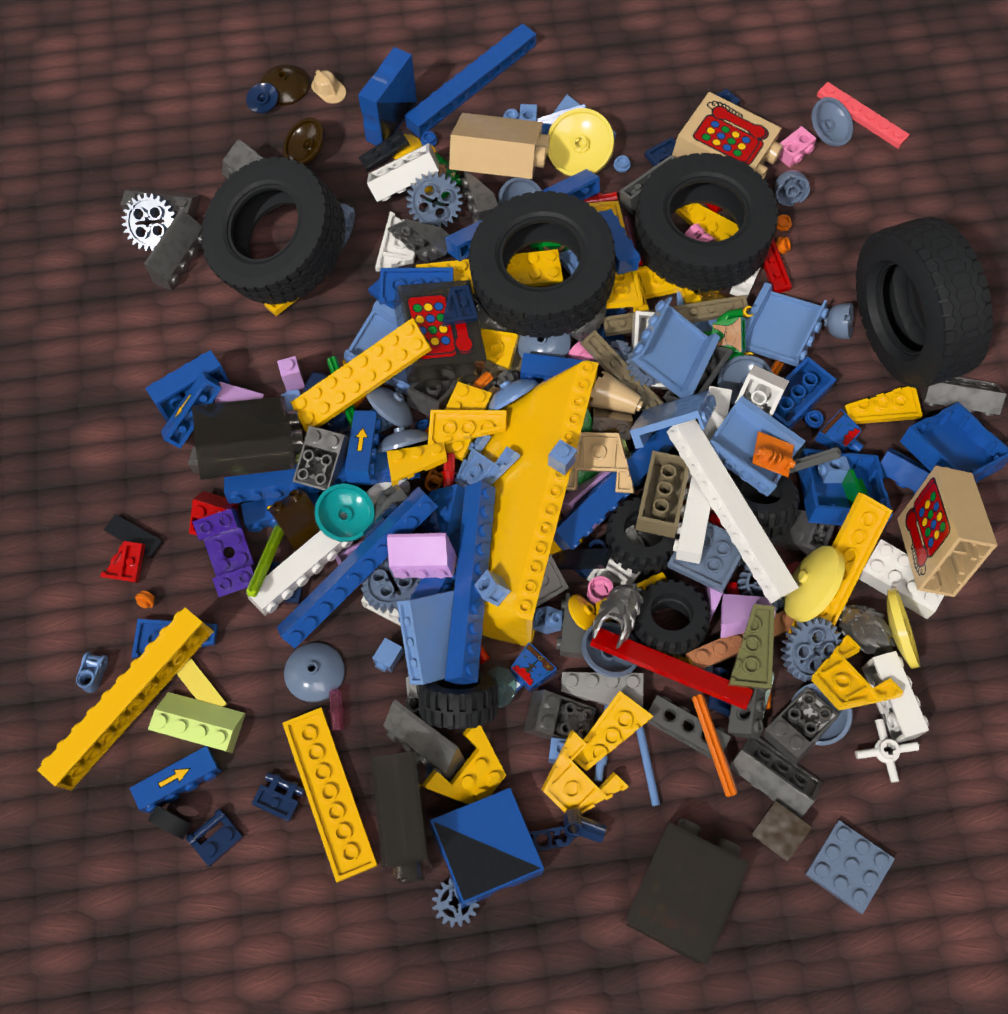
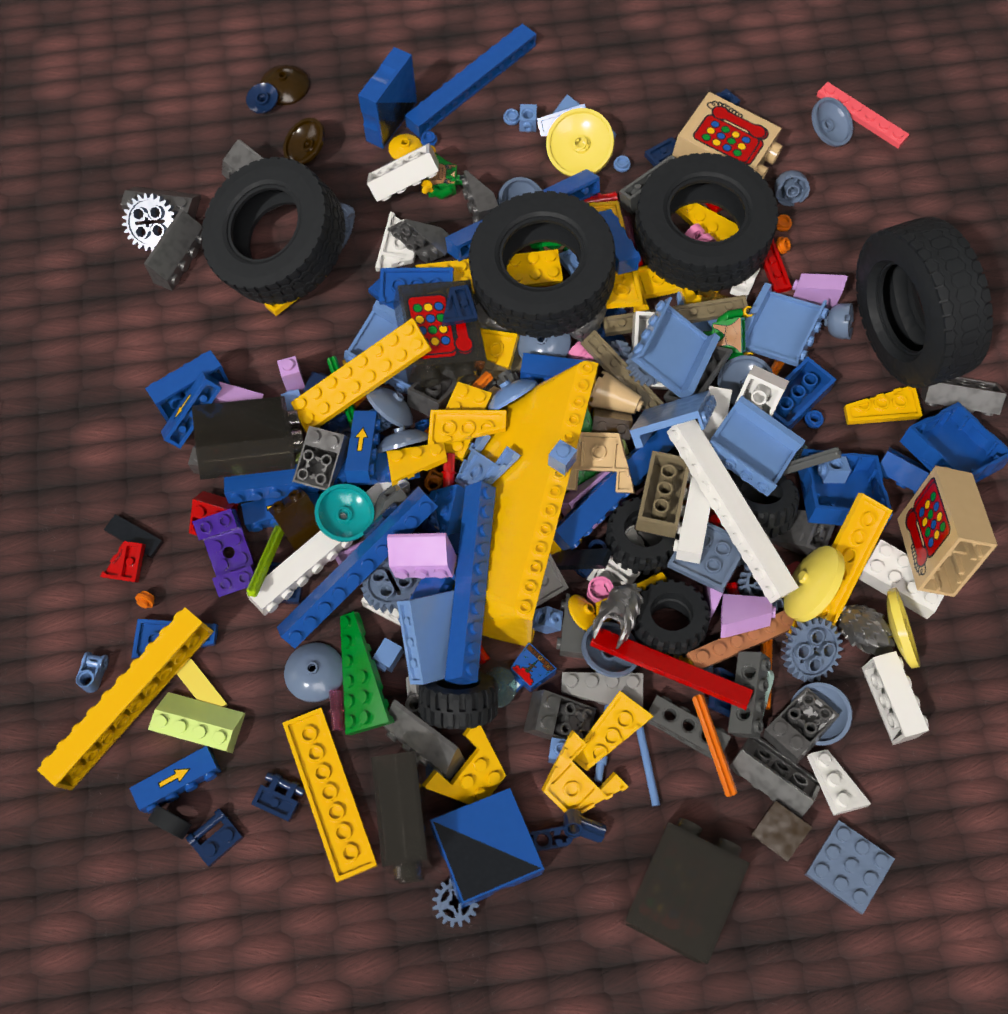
(328, 87): tan piece -> none
(362, 684): none -> green wing
(384, 151): black tile -> none
(440, 185): sand blue gear -> none
(492, 588): medium blue brick -> none
(498, 146): tan brick -> none
(755, 652): olive wing -> none
(773, 454): orange hinge -> none
(796, 146): bright pink brick -> none
(819, 287): none -> lavender slope
(835, 783): none -> white wing
(840, 433): blue torso -> none
(843, 683): yellow wing -> none
(853, 486): green panel -> none
(895, 750): white bar -> none

